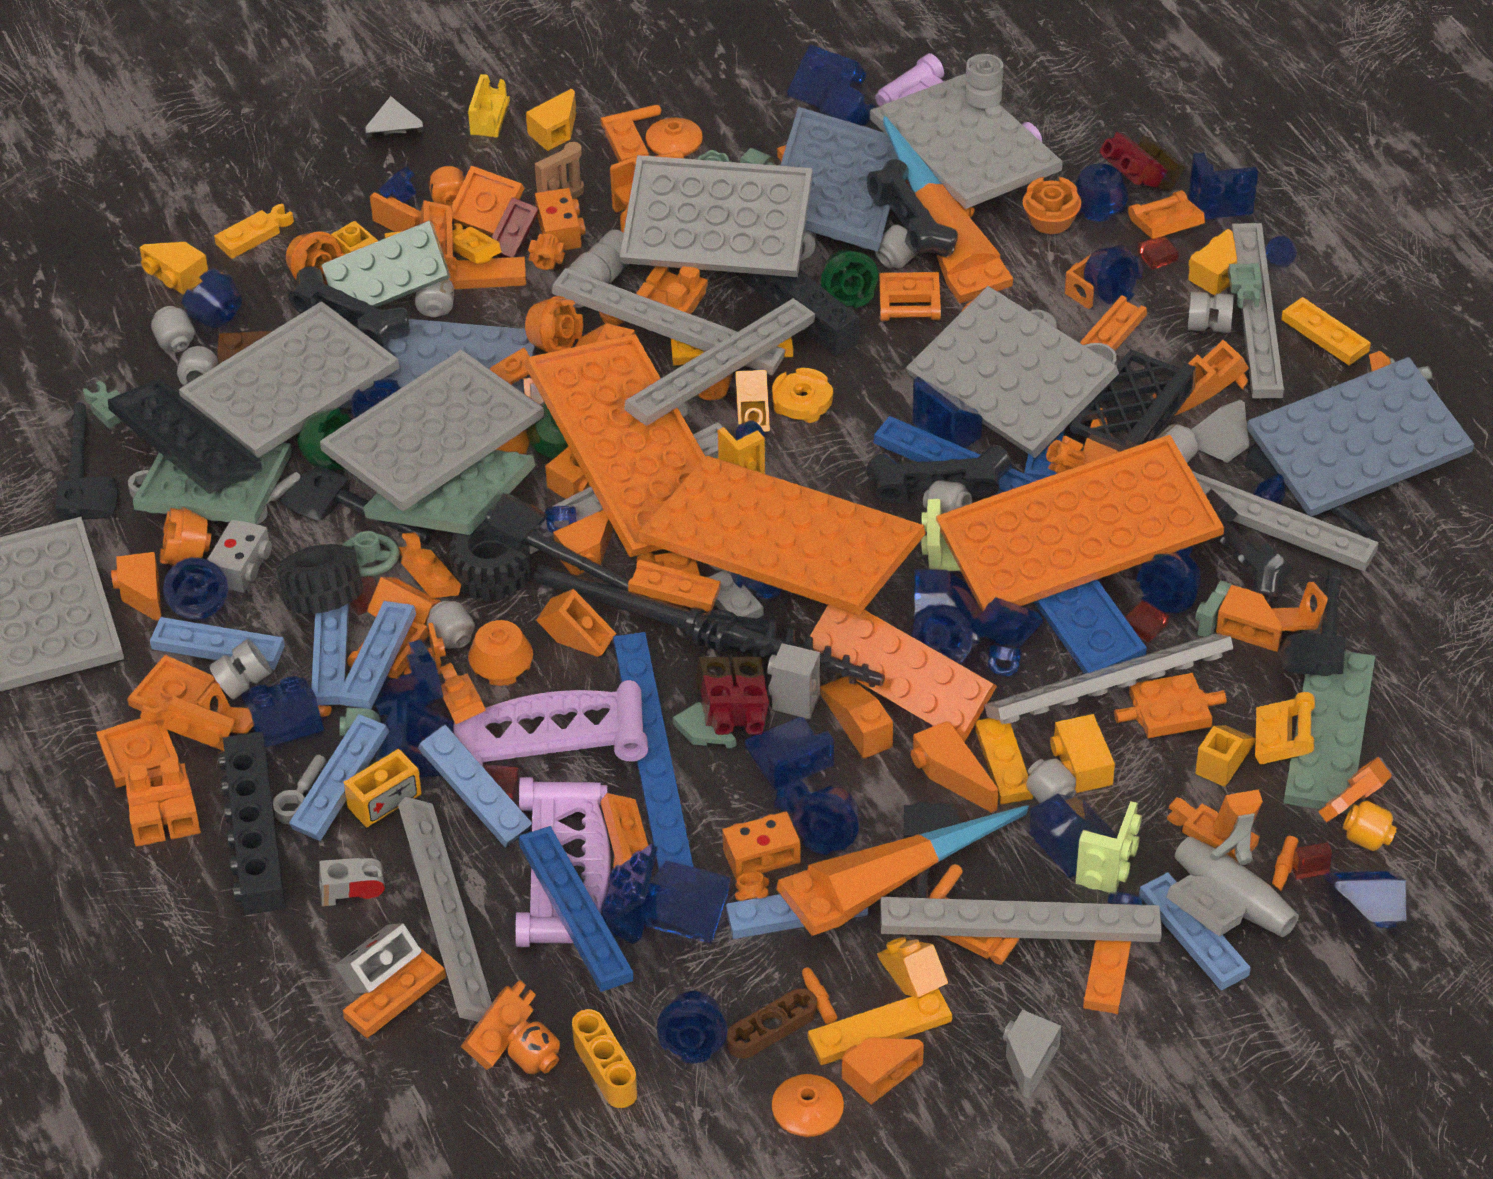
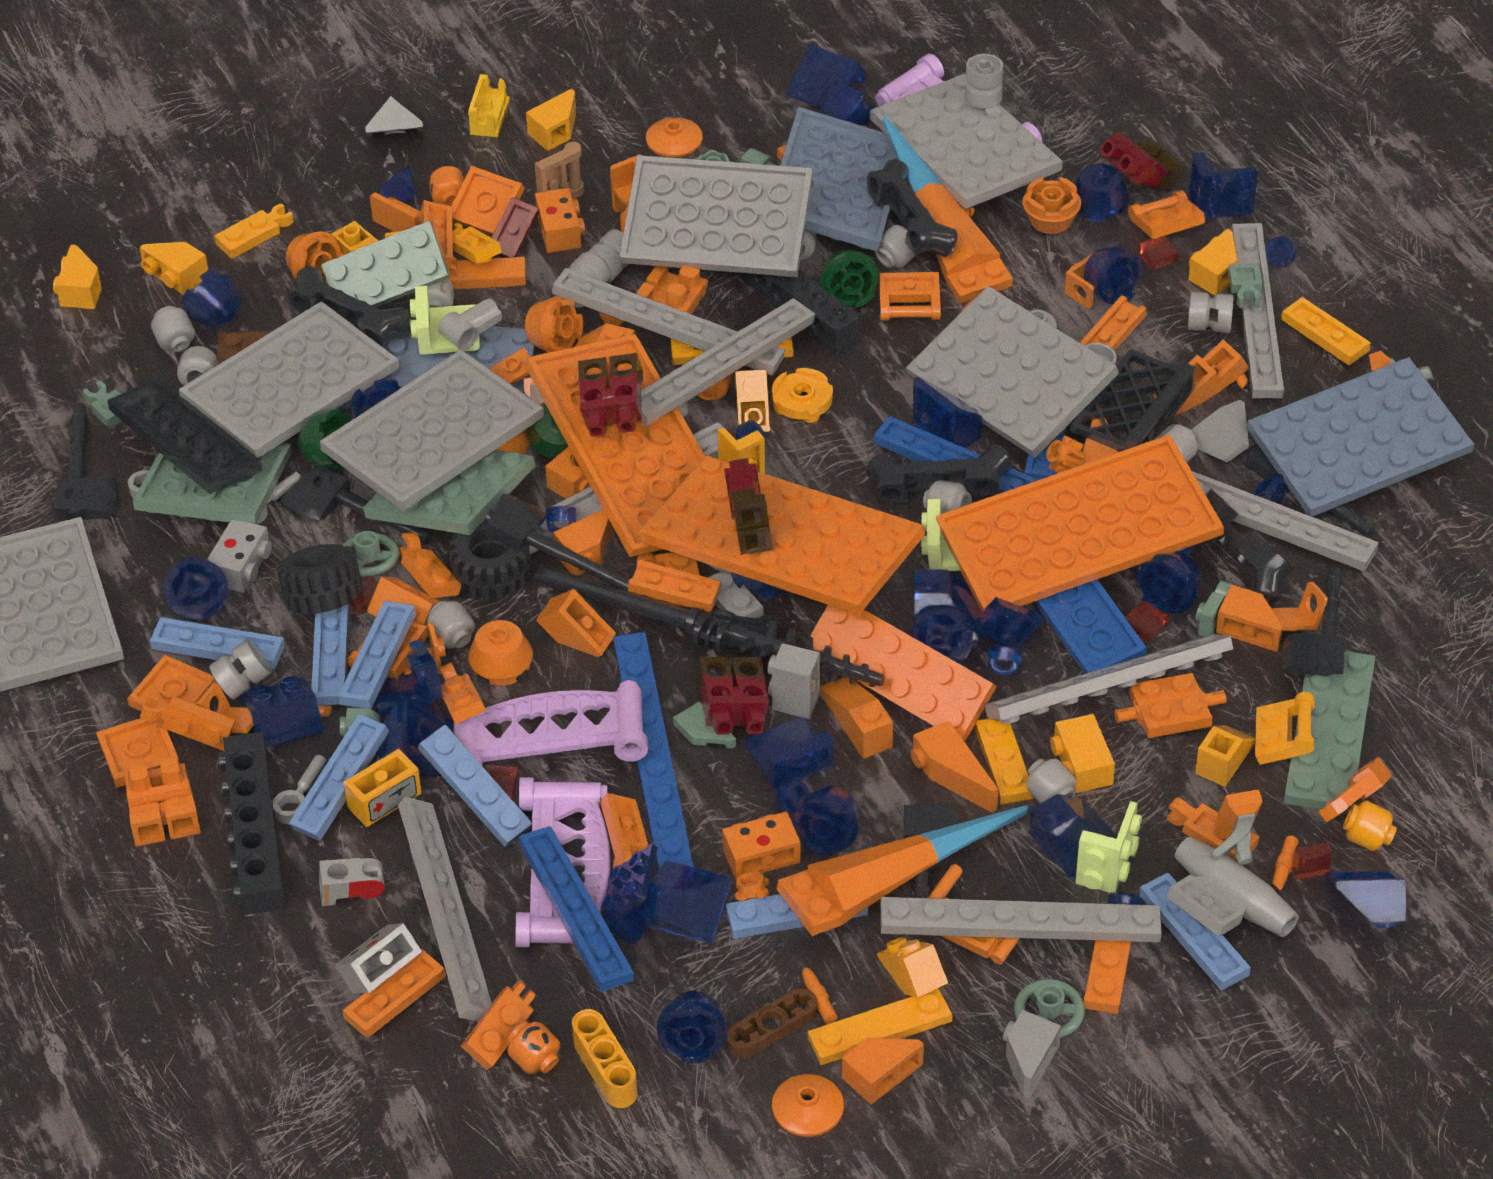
(78, 281): none -> light orange slope
(139, 583): orange slope -> none
(184, 536): orange cone -> none
(428, 321): none -> yellowish green bracket
(464, 328): none -> light grey piece
(546, 251): orange gear -> none
(612, 394): none -> dark red hips
(624, 136): orange plate -> none
(748, 507): none -> dark brown hips
(1050, 1001): none -> sand green piece

